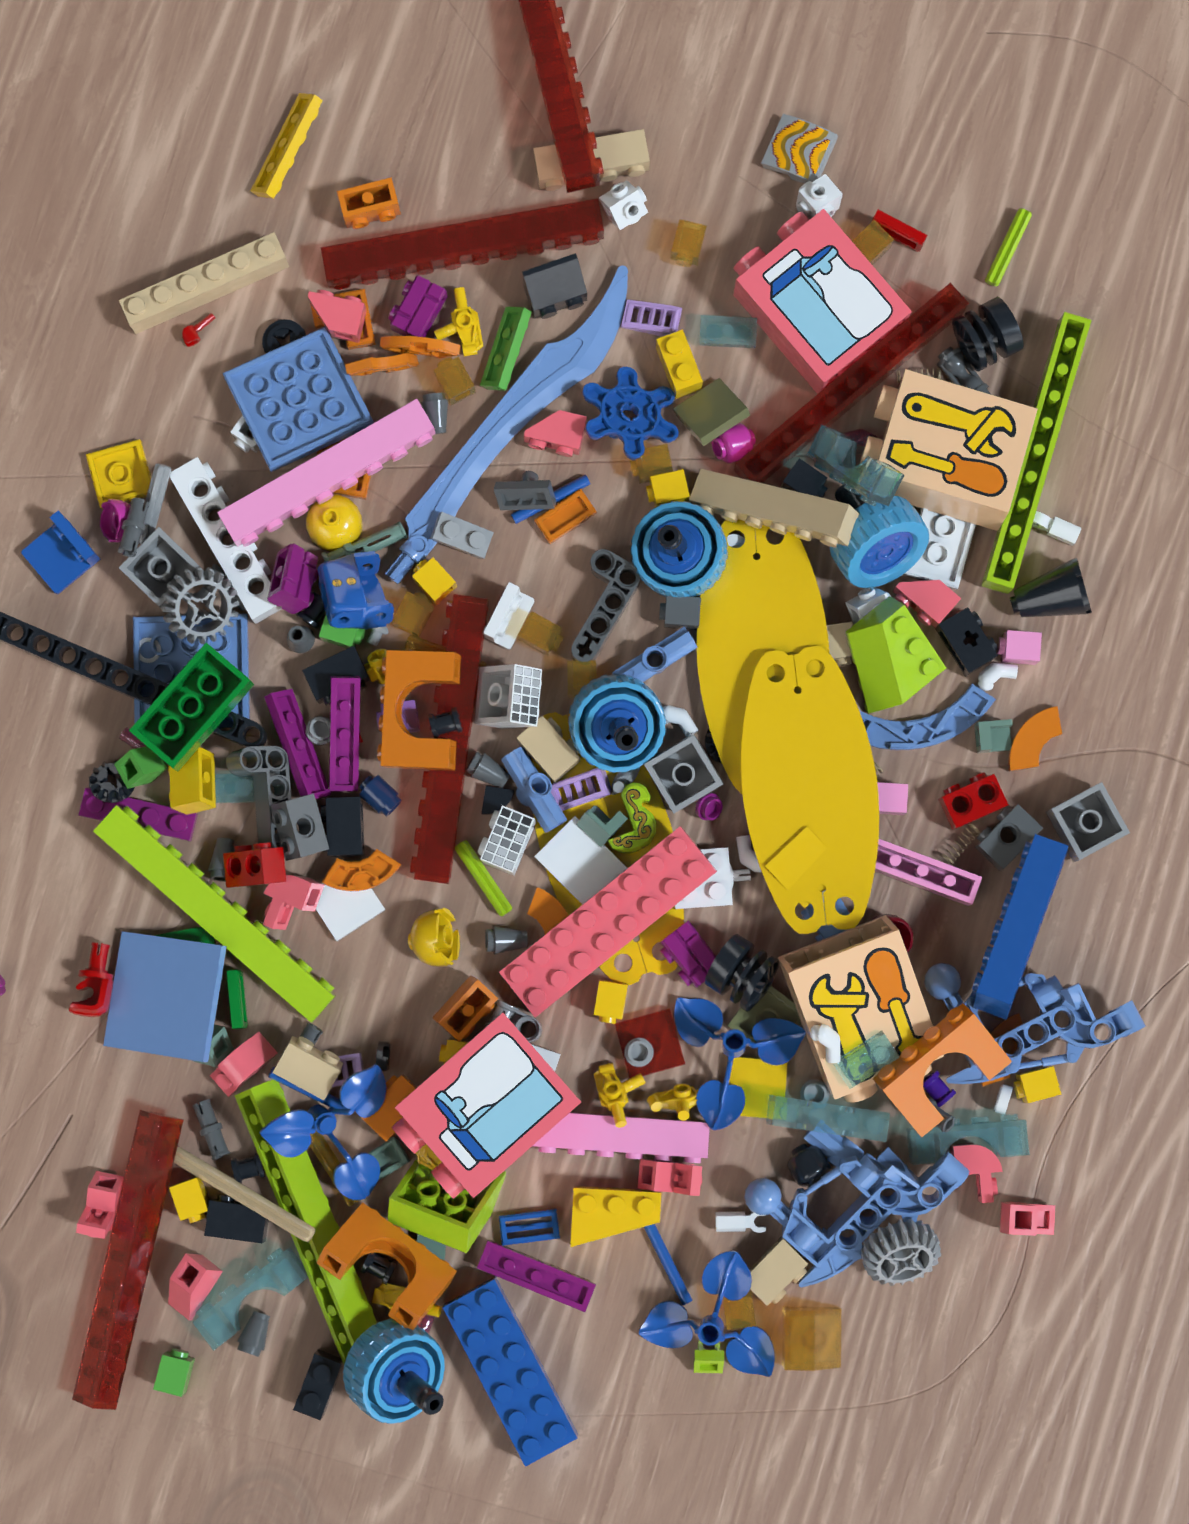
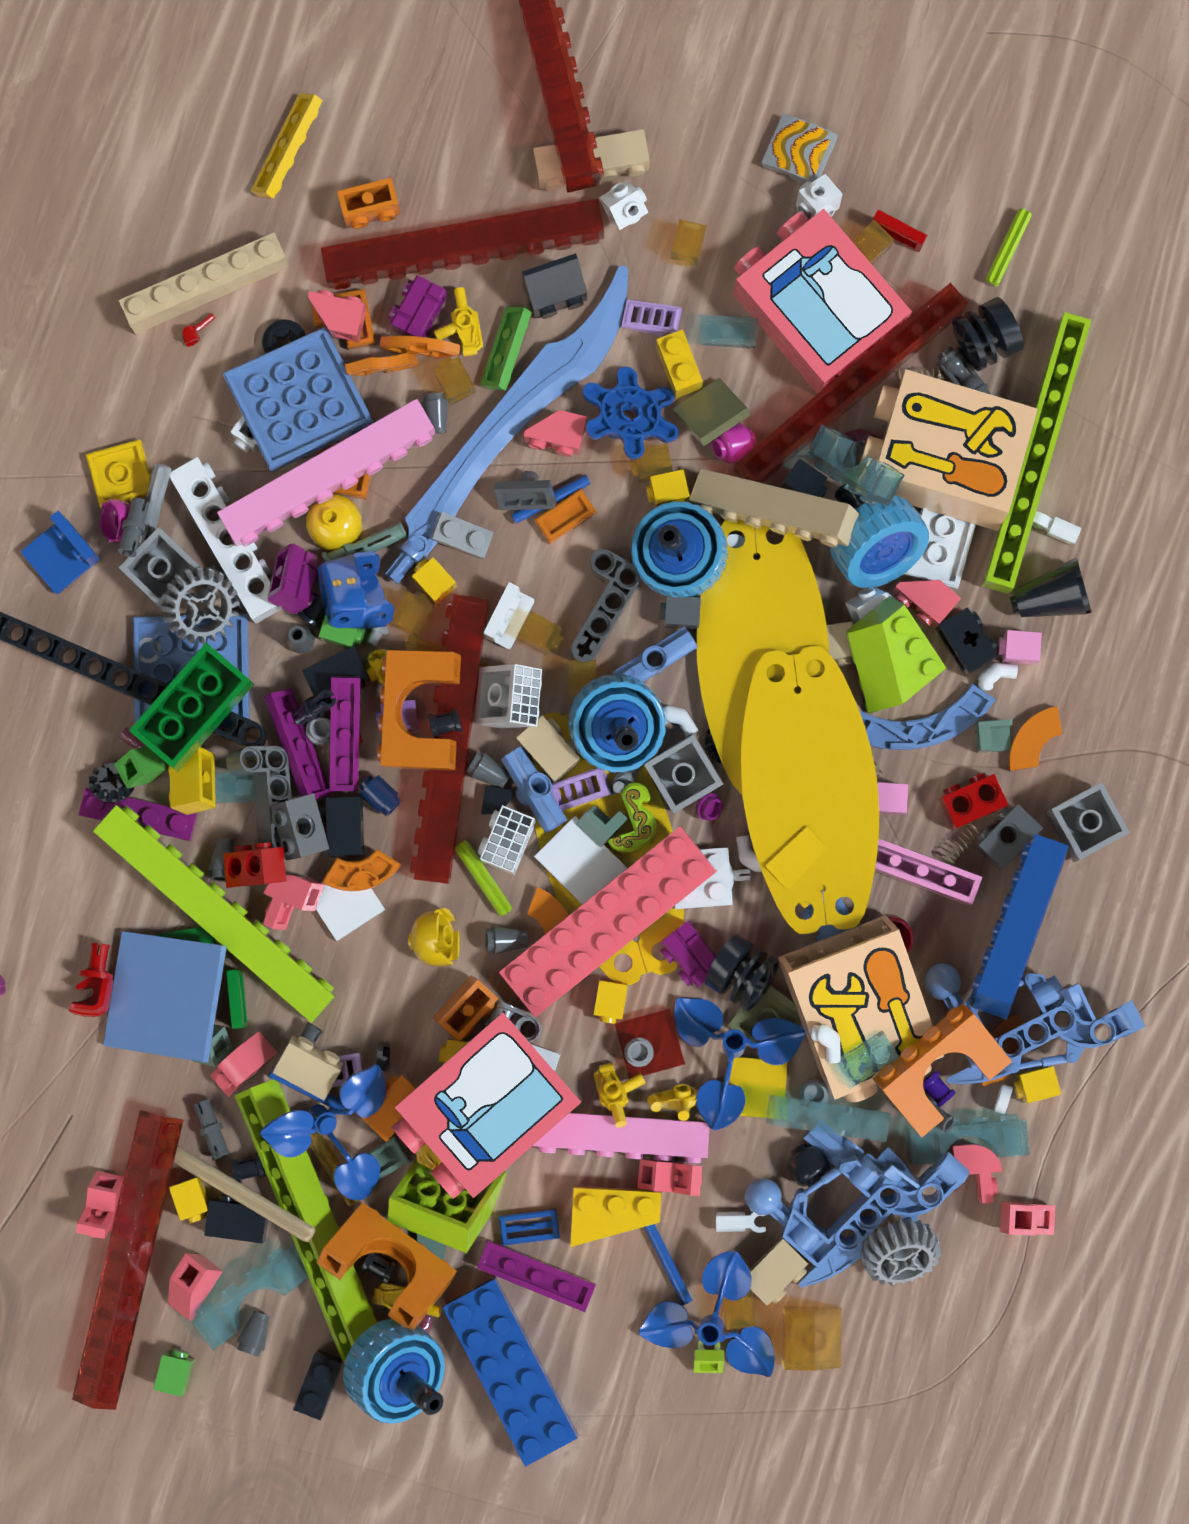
(313, 707): none -> black pin

